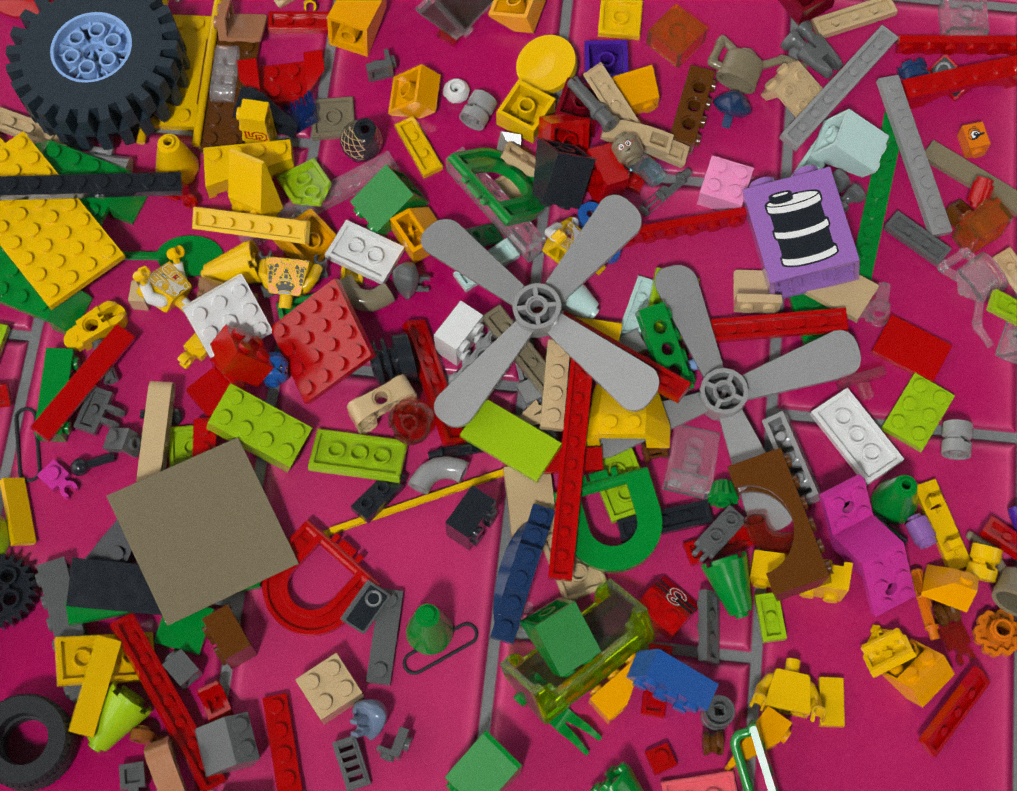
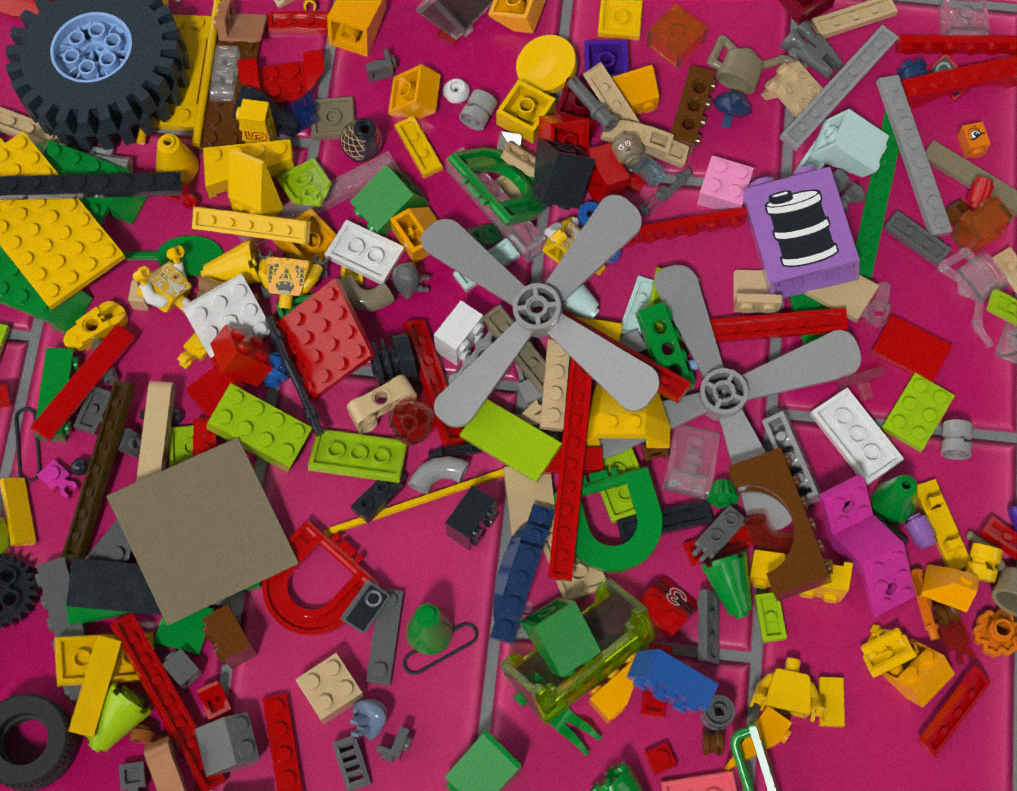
(98, 470): none -> dark brown tile
(311, 413): none -> black bar

